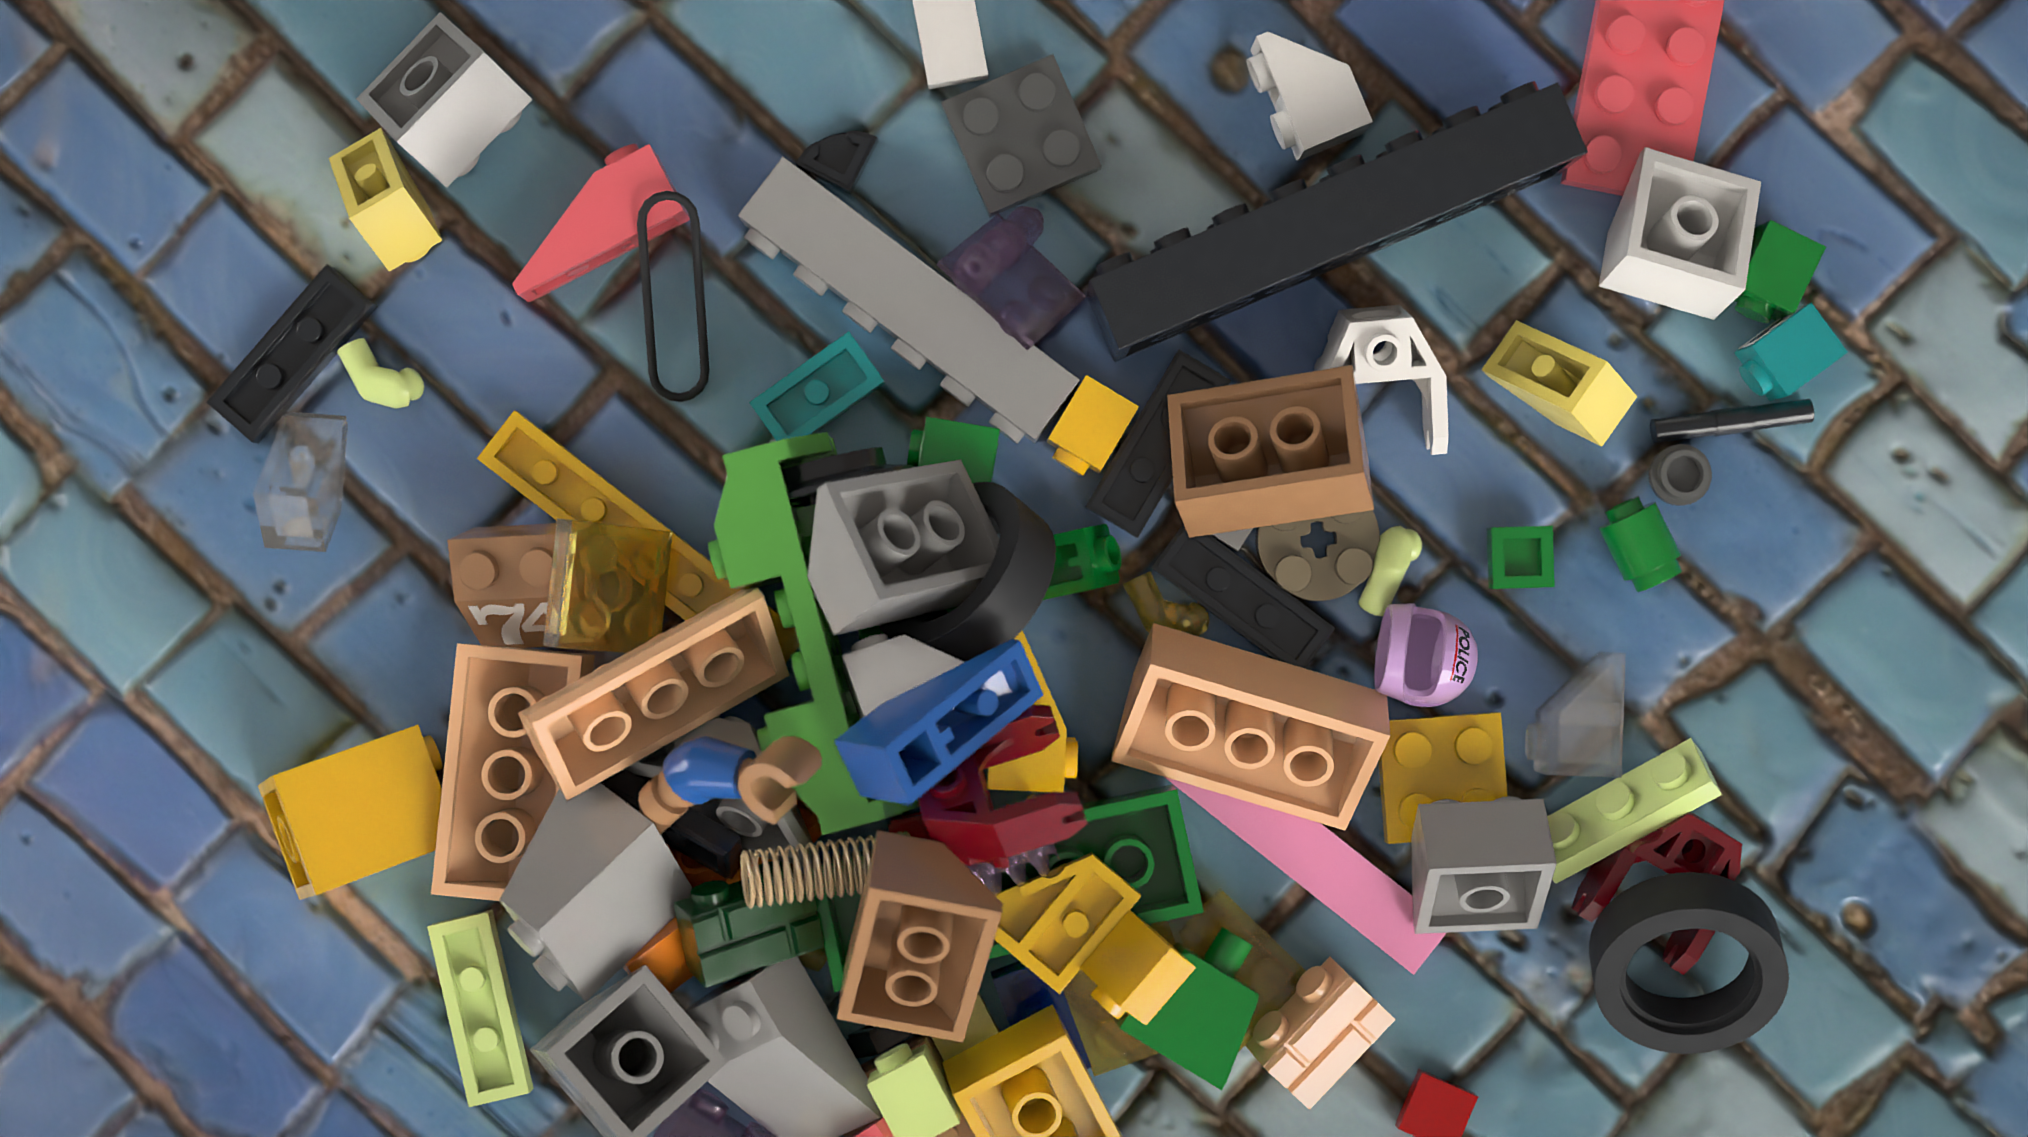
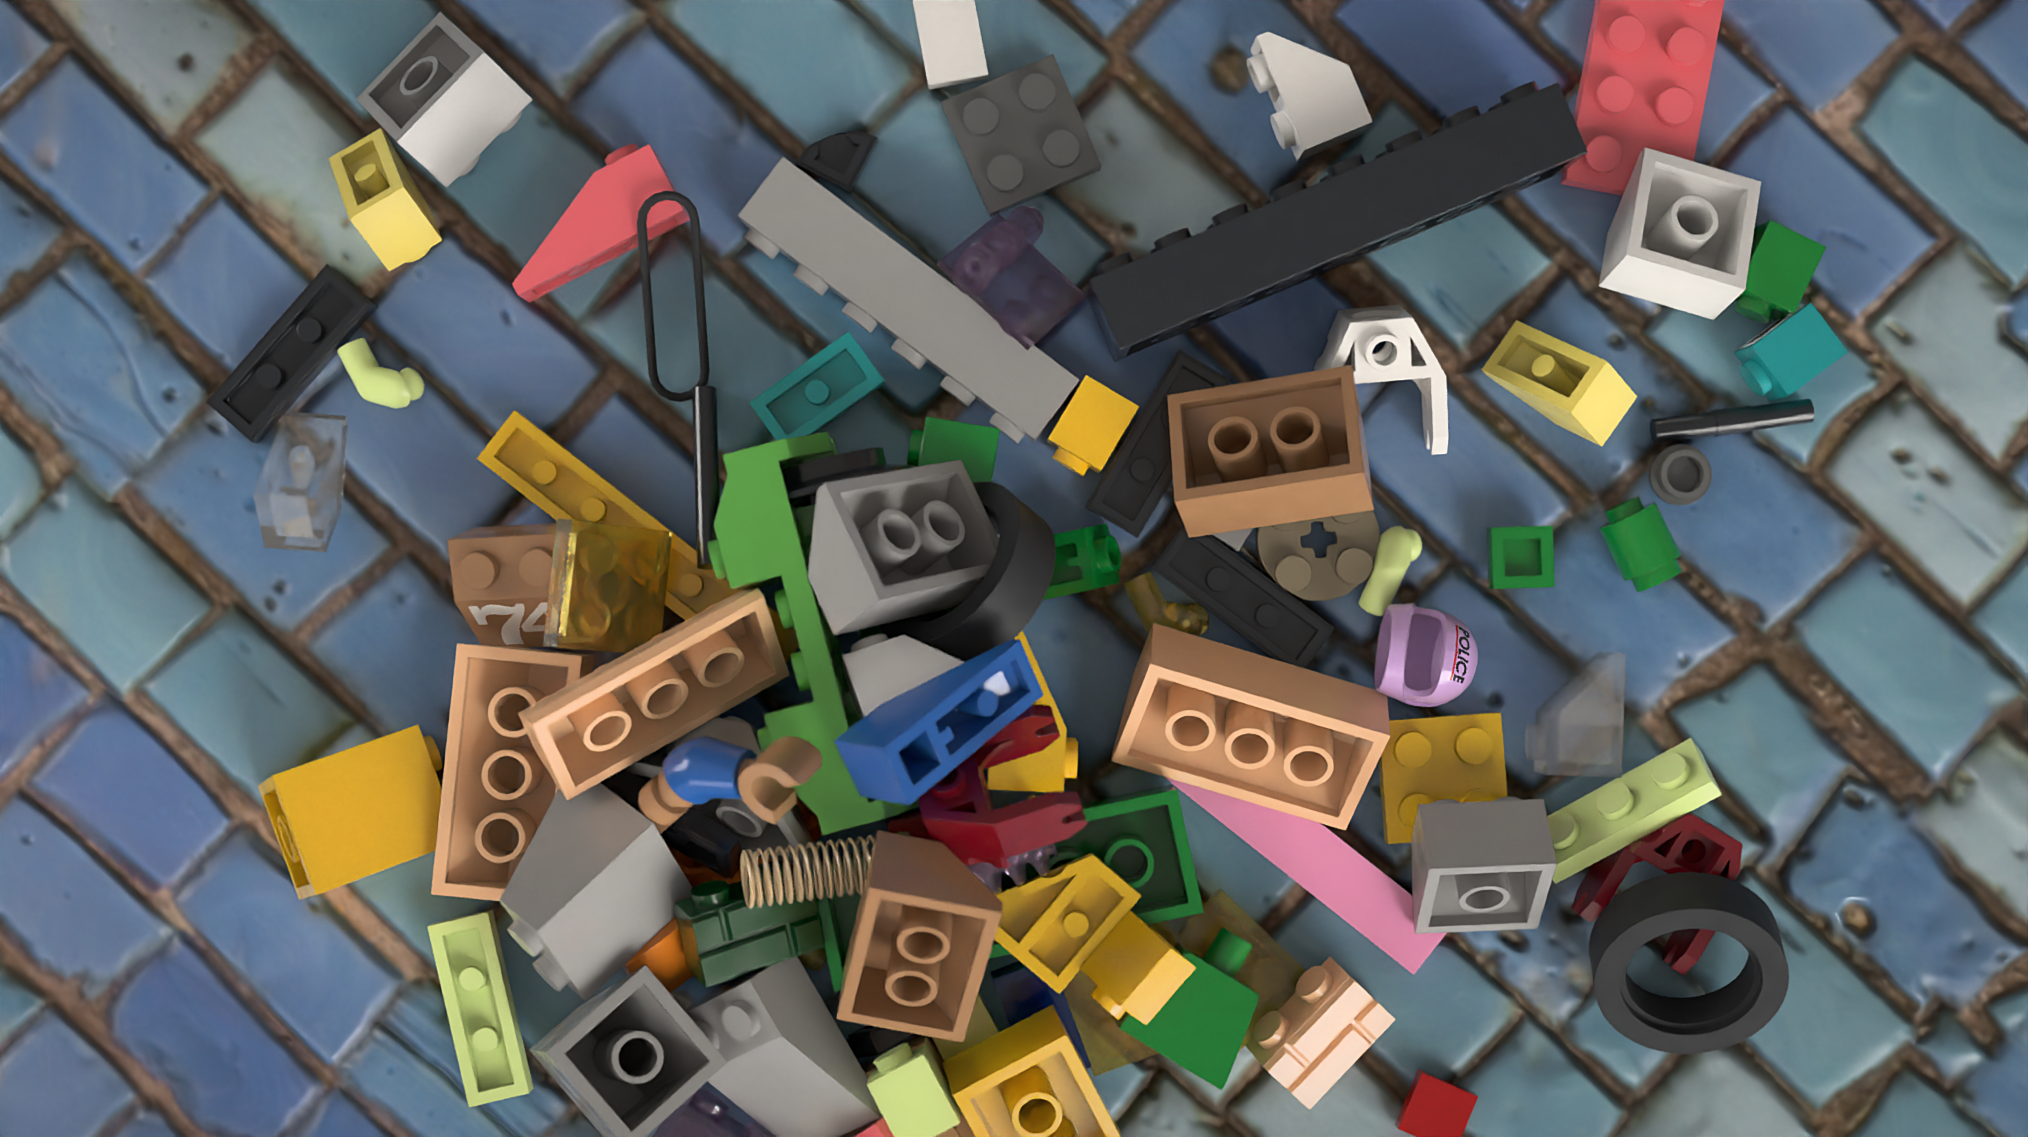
(705, 470): none -> black bar

